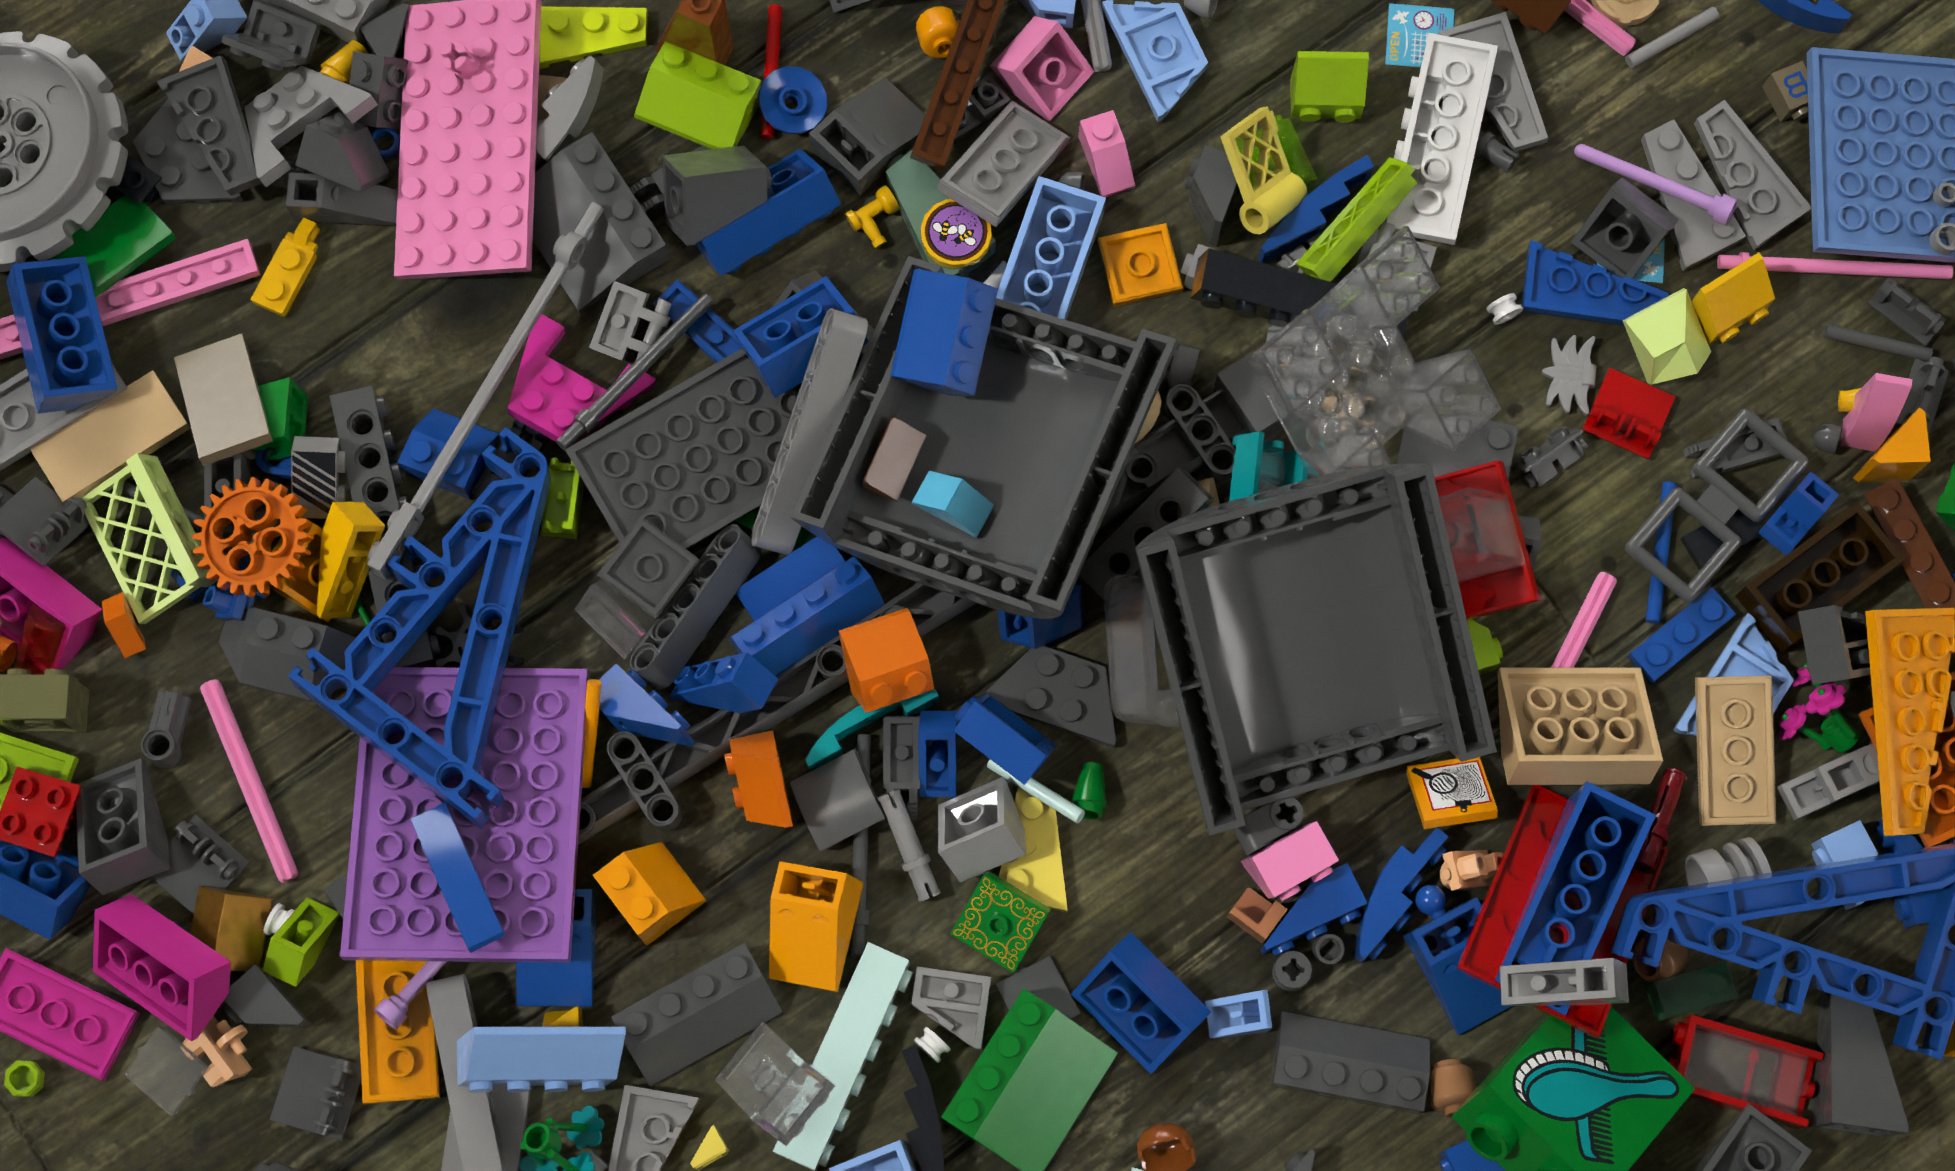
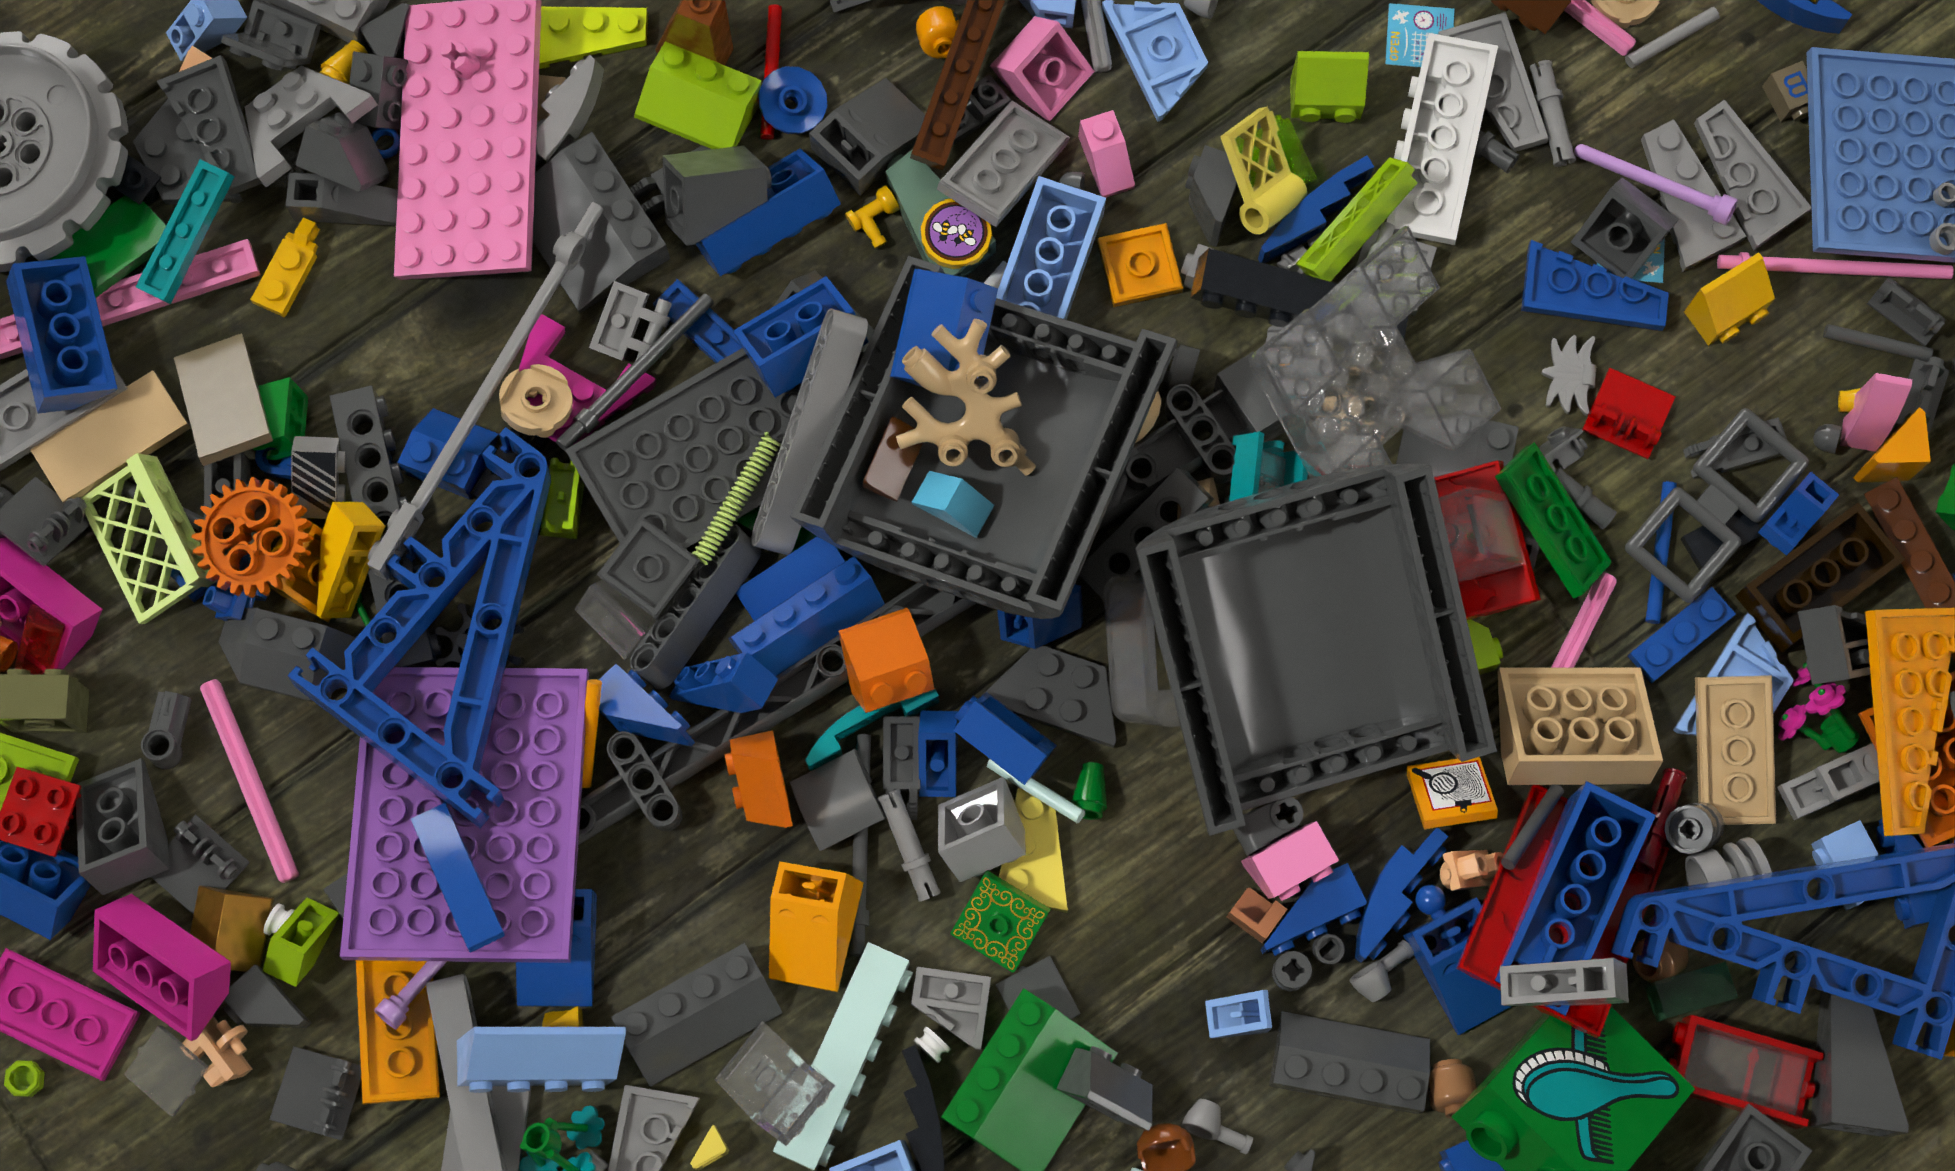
(122, 626): orange piece -> none
(185, 231): none -> teal plate
(539, 419): none -> tan plate
(649, 890): light orange slope -> none
(733, 498): none -> yellowish green piece
(982, 411): none -> tan plant
(1108, 1088): none -> dark grey slope
(1140, 1002): blue slope -> none
(1205, 1122): none -> light grey bar
(1373, 979): none -> light grey bar
(1504, 308): white bush -> none
(1532, 827): none -> dark grey bar
(1549, 100): none -> light grey pin
(1553, 520): none -> green tile
(1585, 501): none -> dark grey pin
(1668, 338): yellowish green slope -> none
(1694, 827): none -> dark grey wheel

